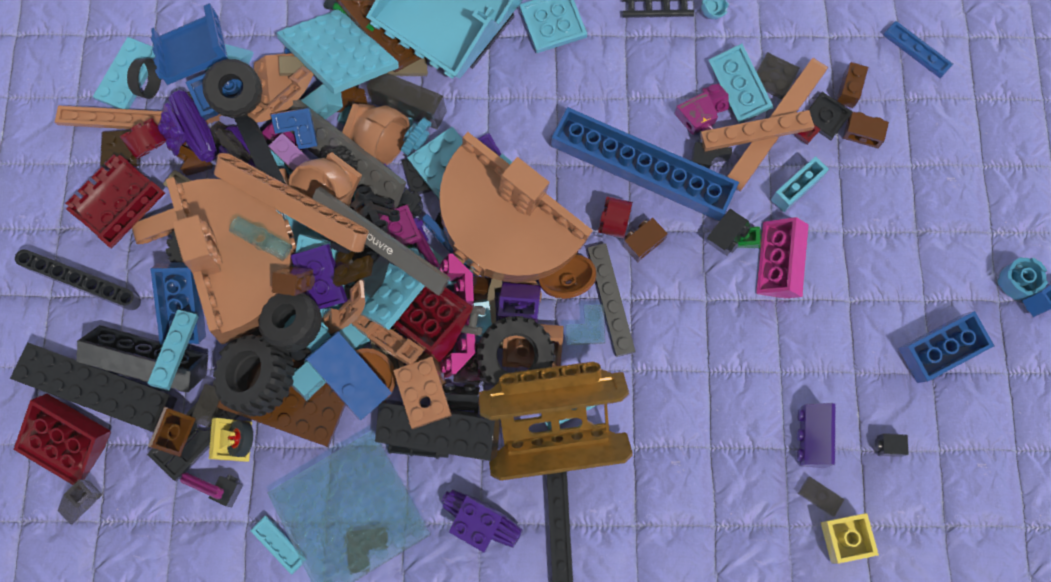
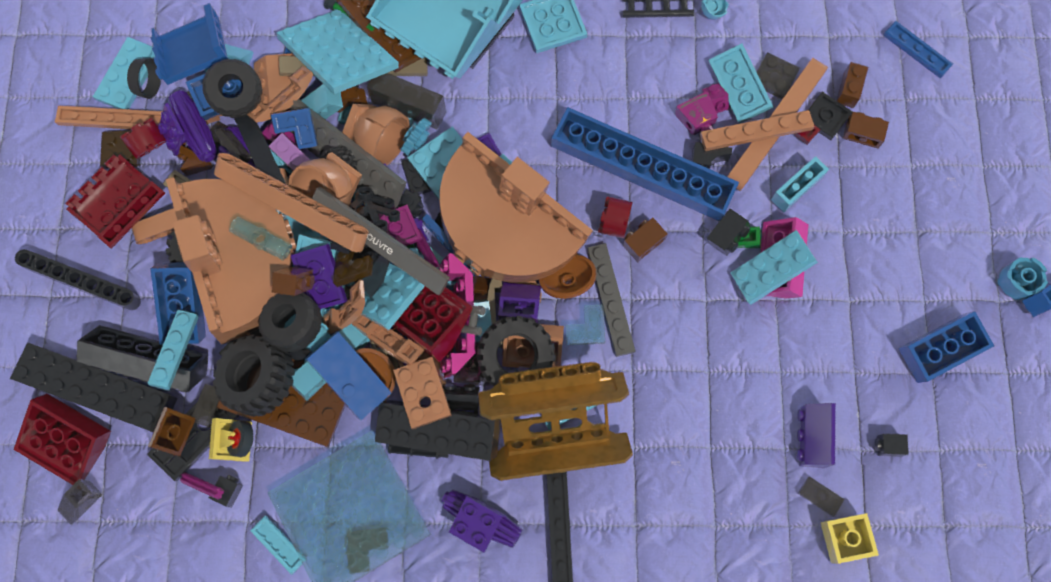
(773, 267): none -> medium azure plate

